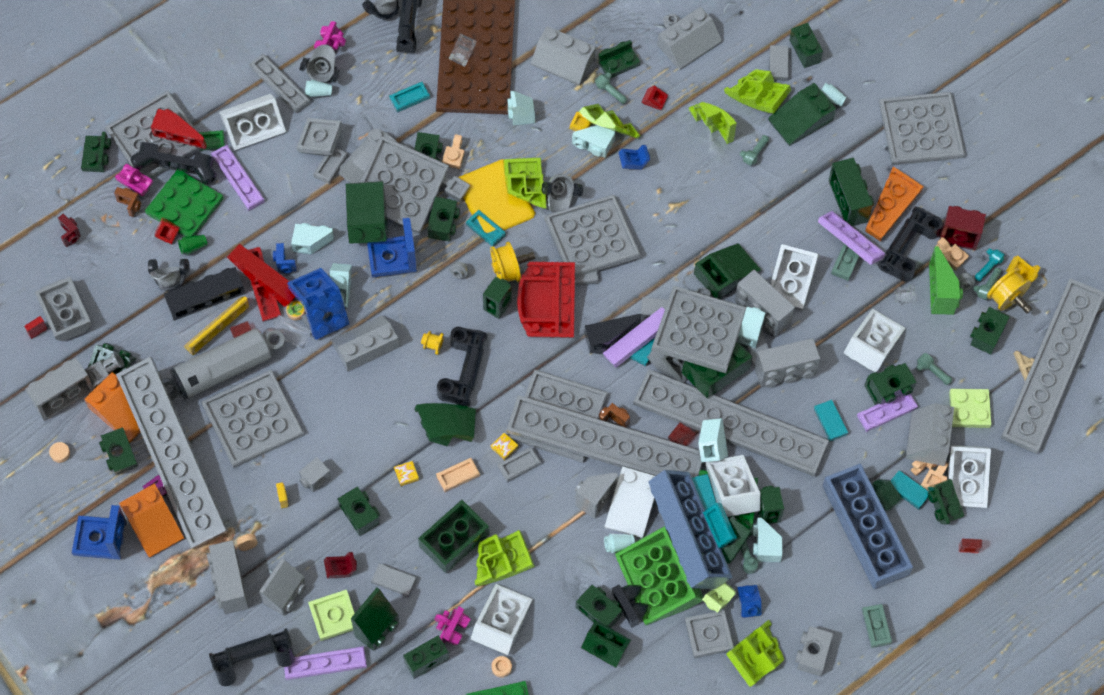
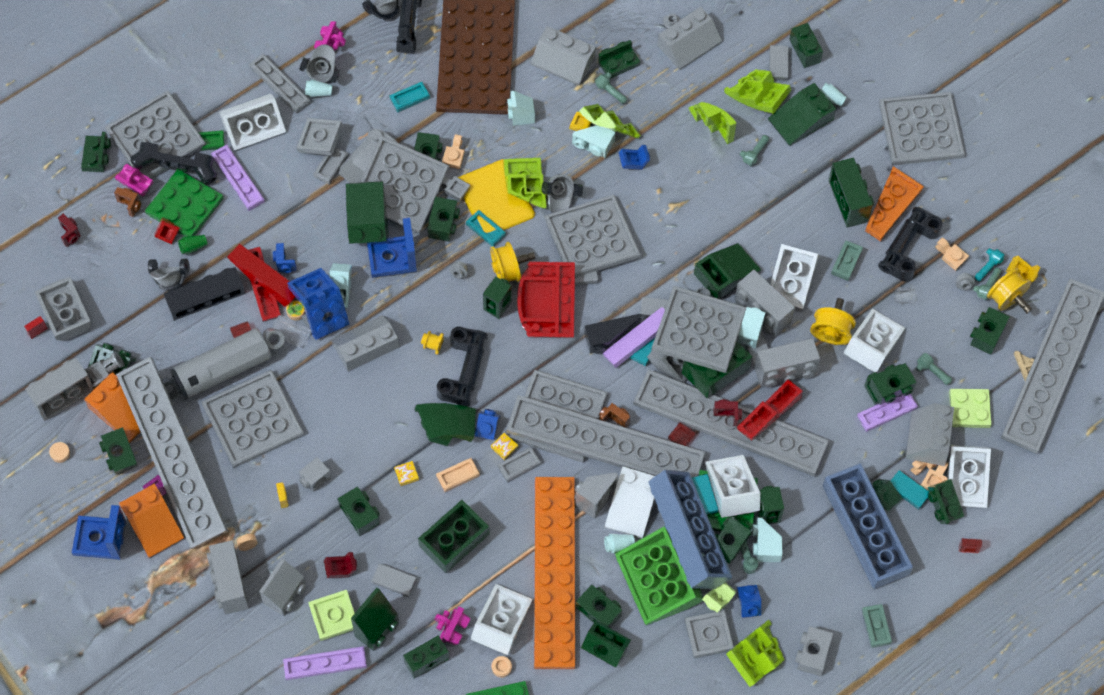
(174, 128): red slope -> none
(217, 325): yellow slope -> none
(224, 660): black piece -> none
(309, 238): light aqua slope -> none
(462, 50): clear brick -> none
(487, 424): none -> blue bracket
(502, 558): lime slope -> none
(554, 573): none -> orange plate
(624, 596): black tile -> none
(654, 98): red slope -> none
(712, 440): light aqua slope -> none
(719, 525): teal tile -> none
(728, 408): none -> dark red bracket
(771, 410): none -> red slope
(830, 420): teal tile -> none
(833, 324): none -> yellow wheel
(851, 237): lavender tile -> none
(944, 285): bright green slope -> none
(963, 227): dark red brick -> none

